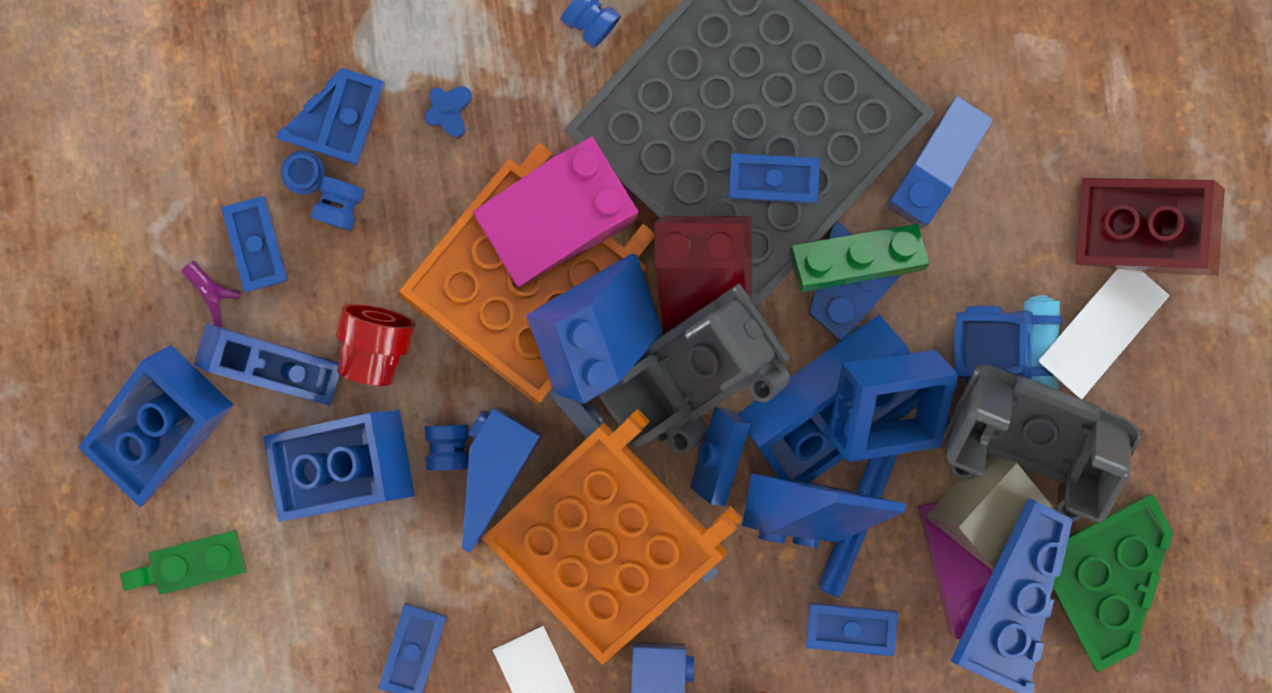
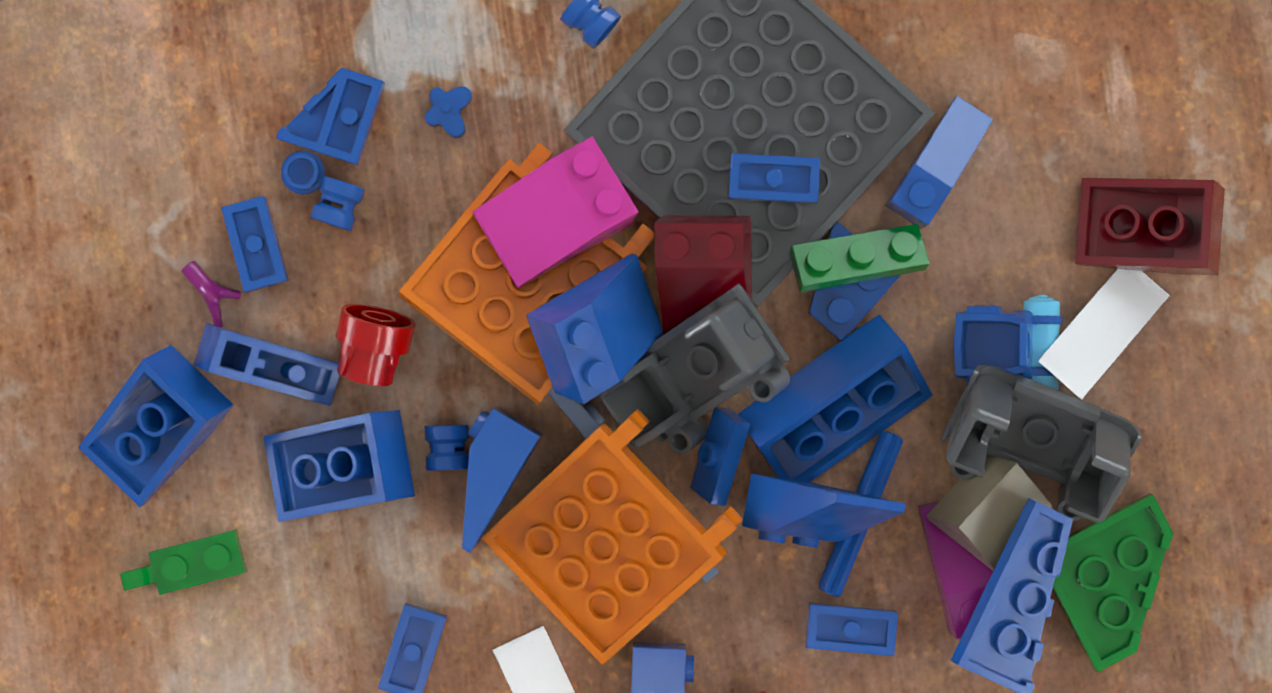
(856, 400): blue window -> none

